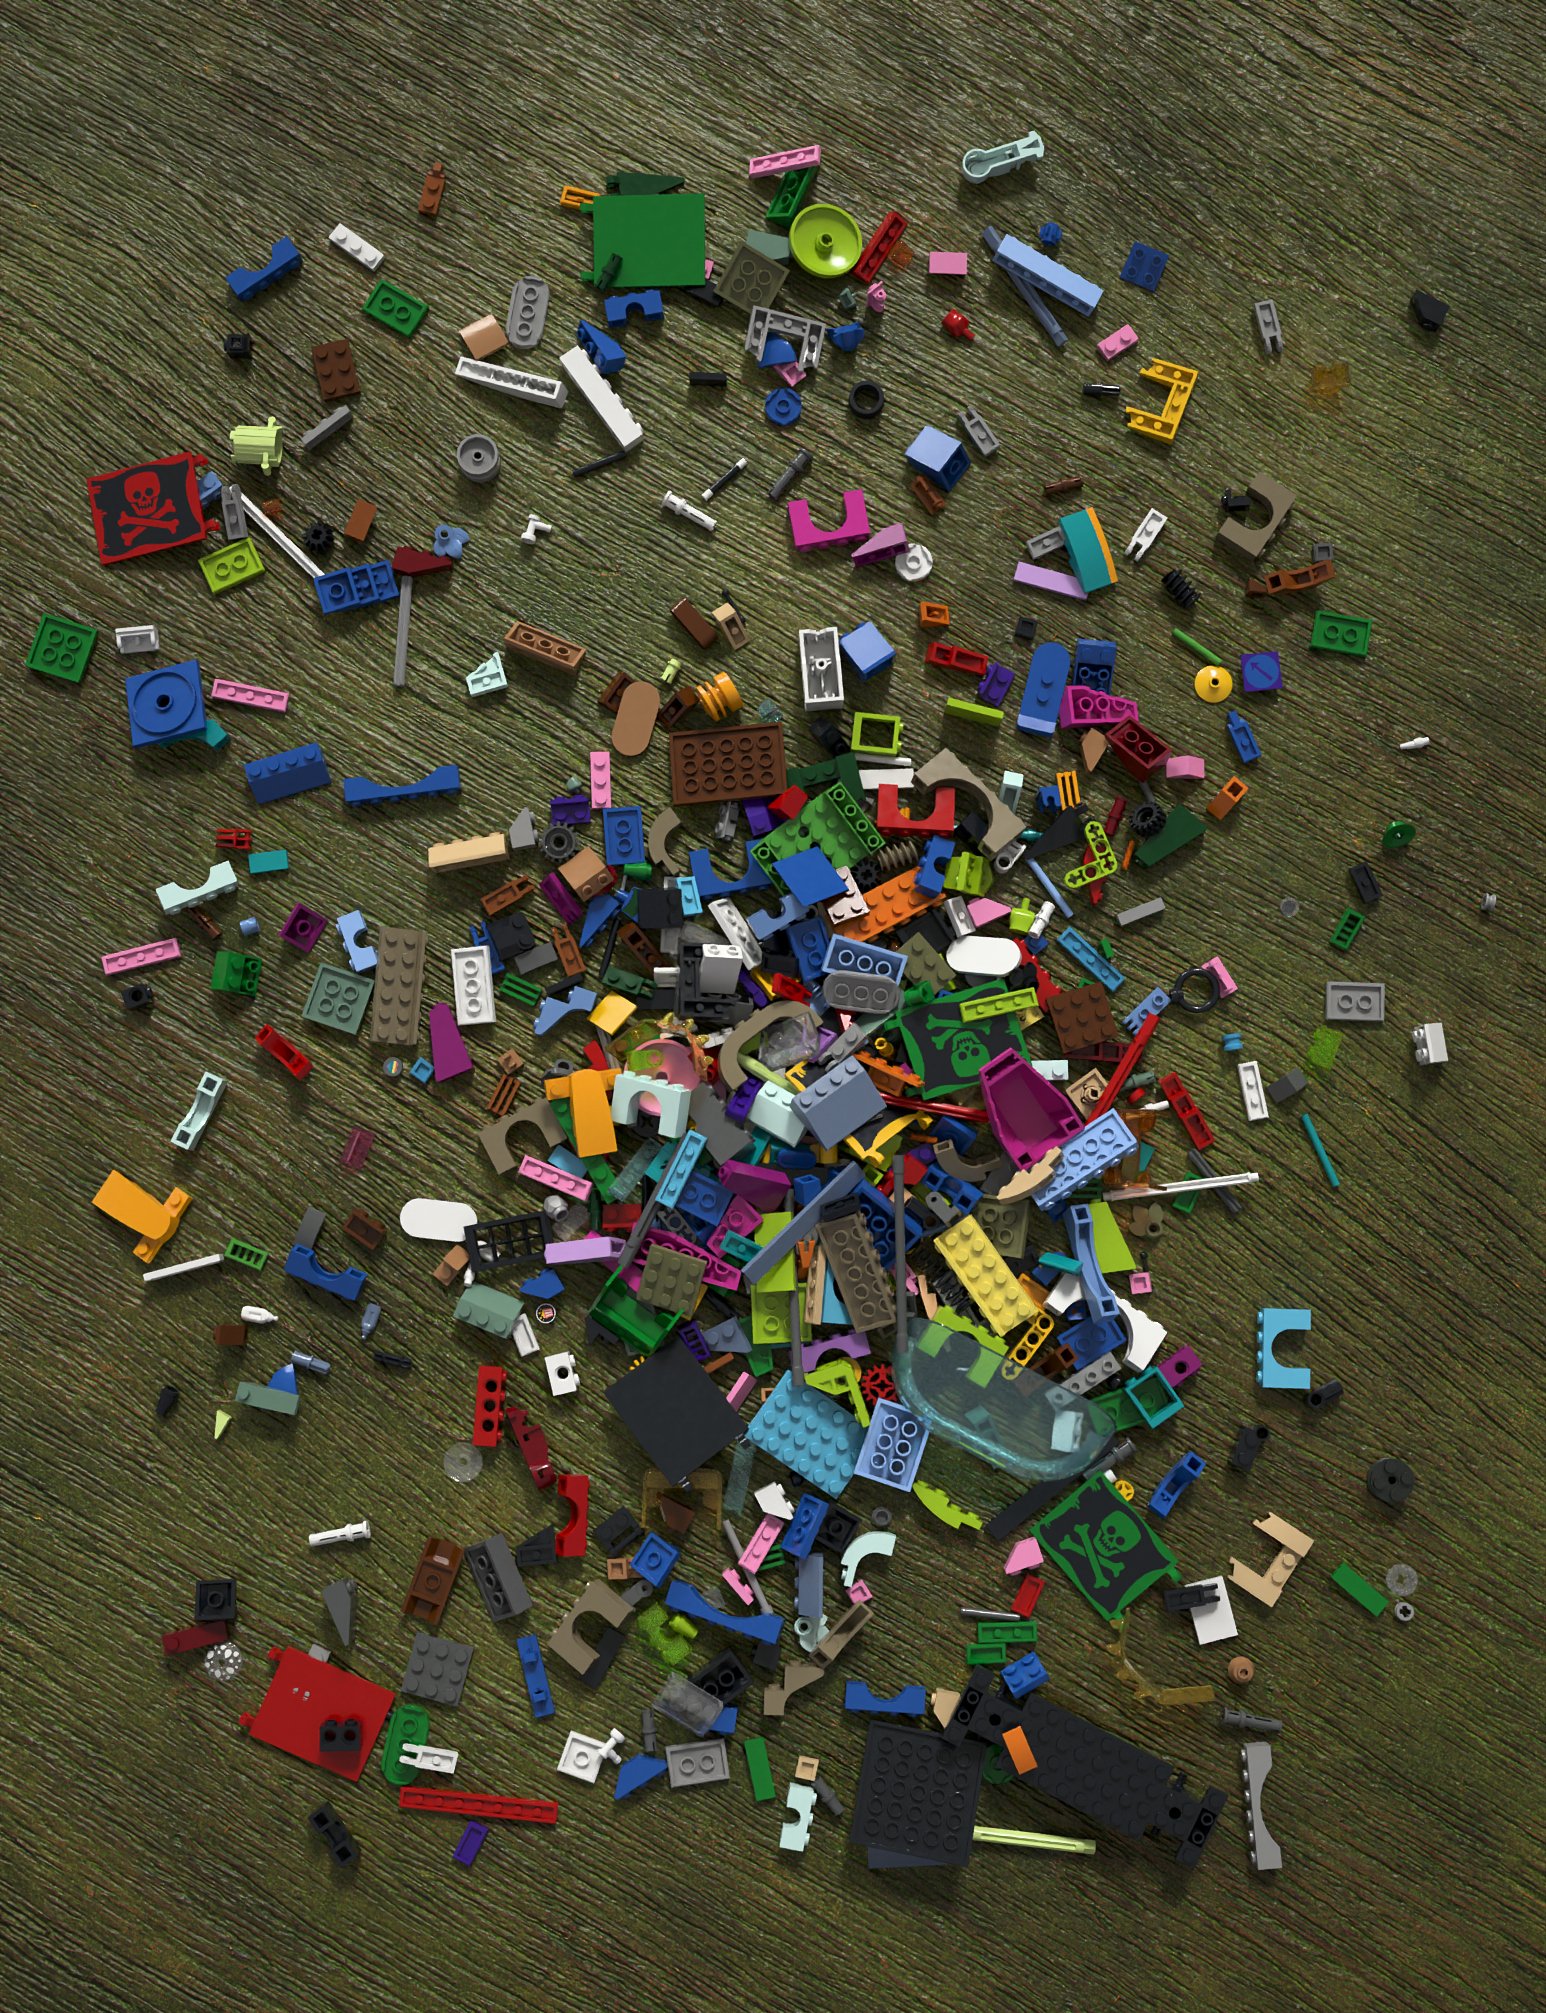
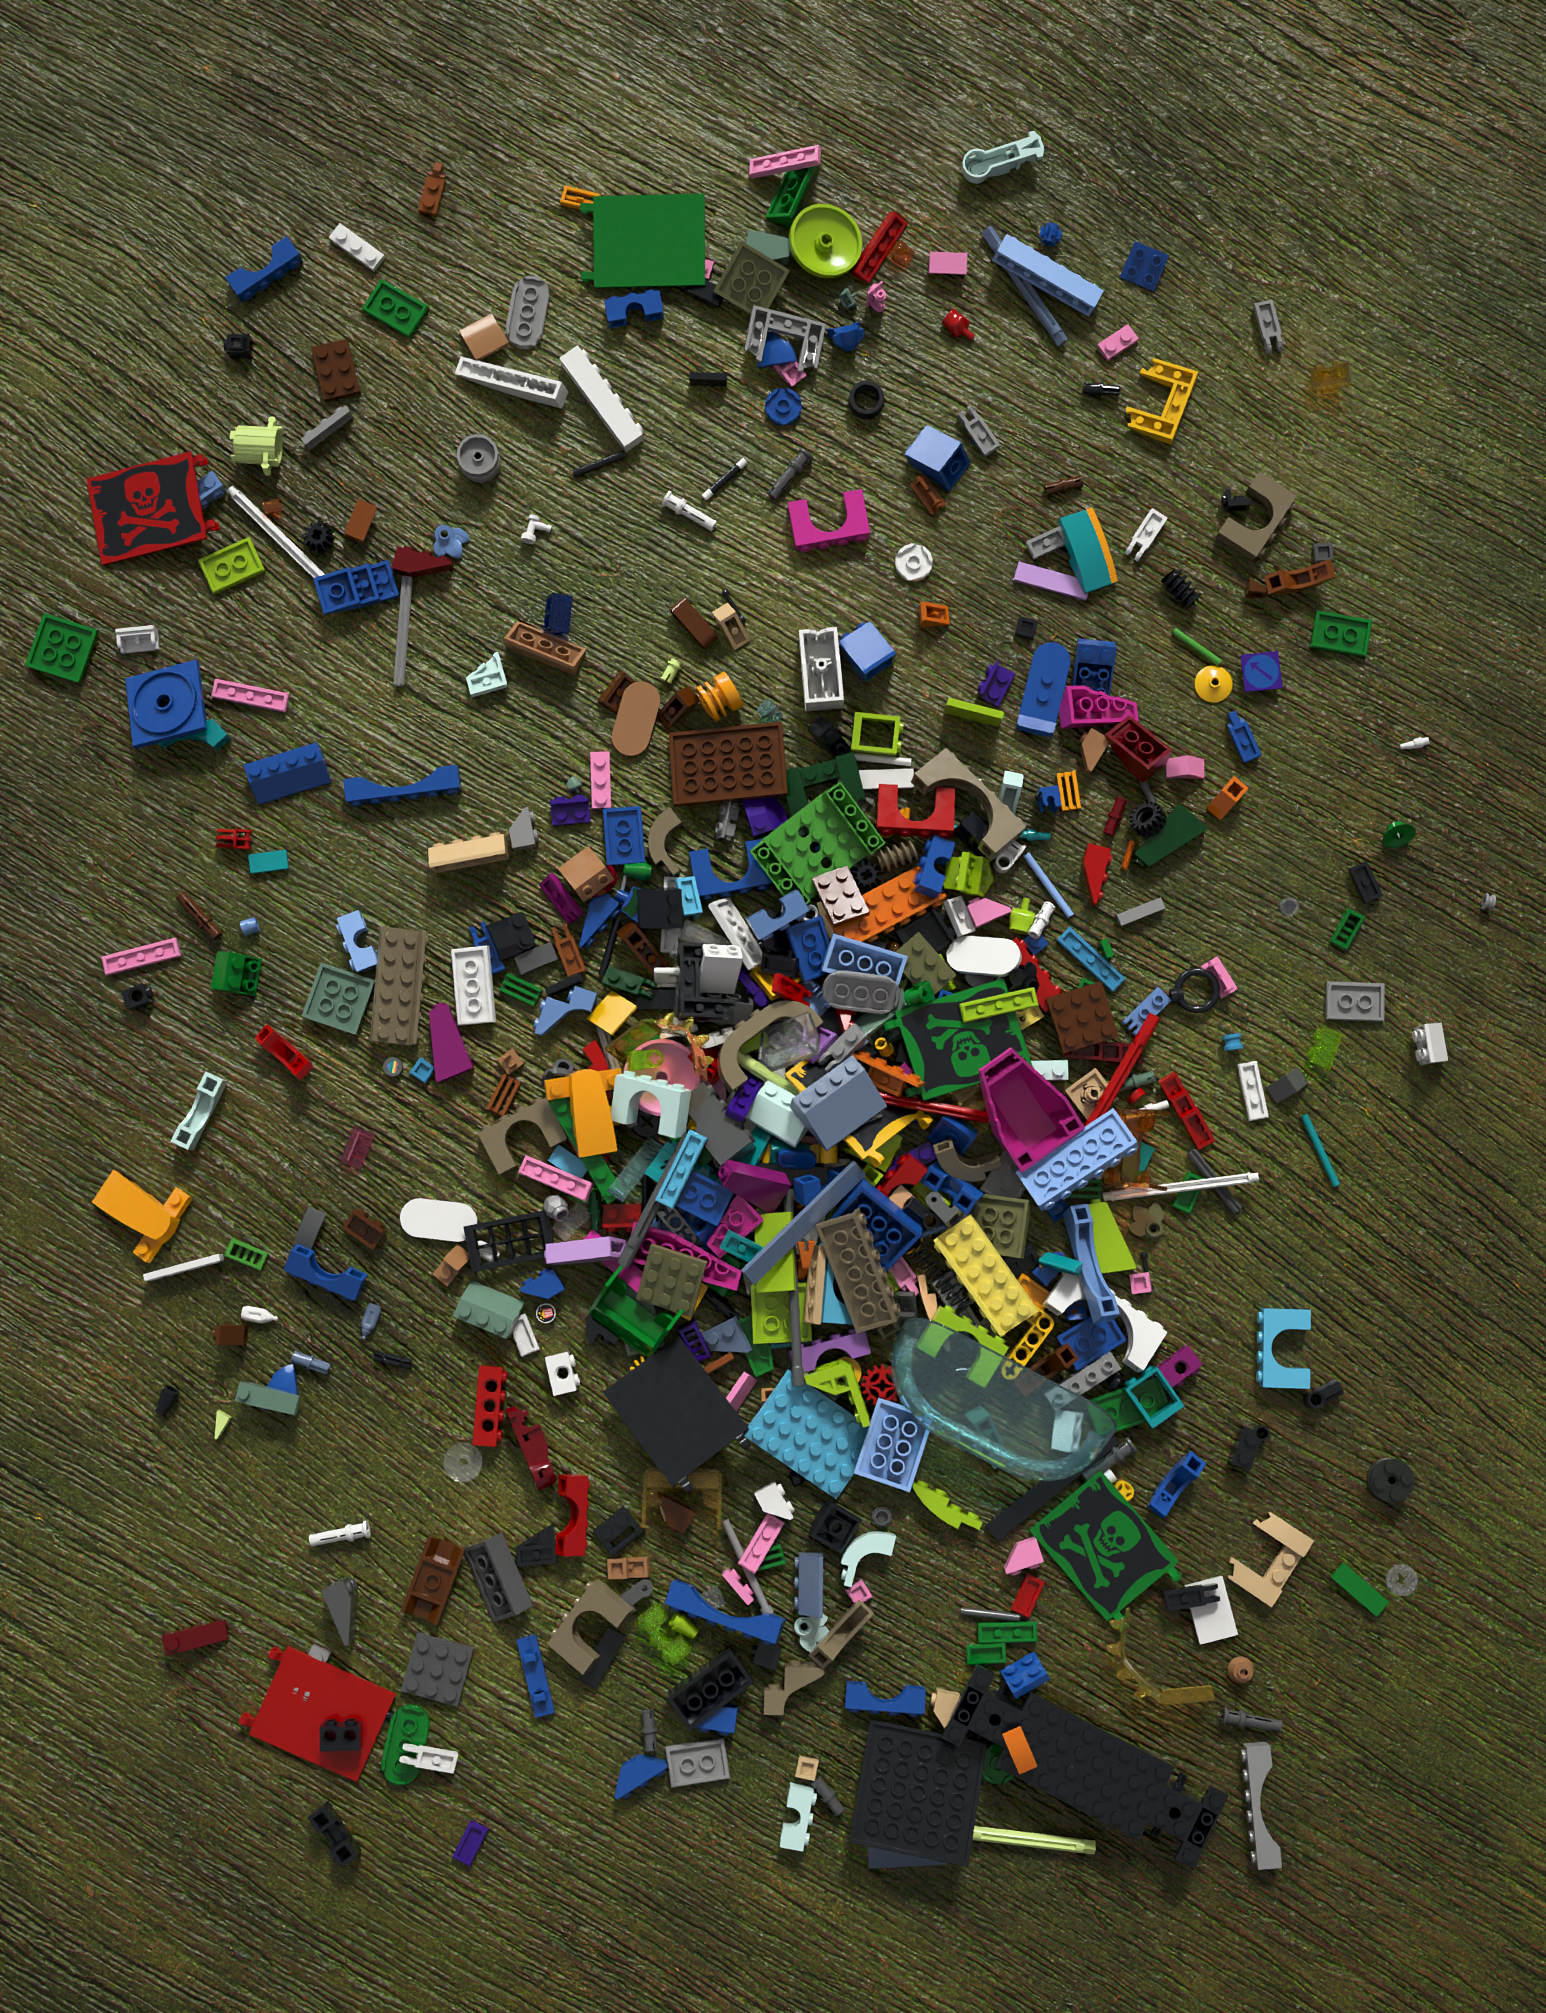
(175, 898): light aqua arch -> none
(216, 1600): black slope -> none
(230, 1654): clear dish -> none
(233, 512): light grey hinge -> none
(303, 927): magenta slope -> none
(469, 1276): white piece -> none
(478, 1804): red tile -> none
(506, 896): dark orange hinge -> none
(549, 842): dark grey gear -> none
(557, 614): none -> clear blue hinge
(581, 1757): white tile -> none
(602, 349): blue slope -> none
(607, 1751): white piece -> none
(608, 272): dark green pin -> none
(642, 184): dark green flag -> none
(655, 1559): blue bracket -> none
(687, 1704): clear slope -> none
(739, 1477): clear light blue tile -> none
(759, 1768): green tile -> none
(788, 803): red slope -> none
(804, 1526): blue plate -> none
(810, 876): blue piece -> none
(841, 1207): black plate -> none
(885, 544): slope -> none
(898, 1171): dark grey piece -> none
(927, 1139): orange piece -> none
(956, 659): red slope -> none
(1026, 1184): tan slope -> none
(1063, 831): black flag -> none
(1096, 865): lime beam -> none
(1407, 1606): light grey bush -> none
(1428, 310): black slope -> none

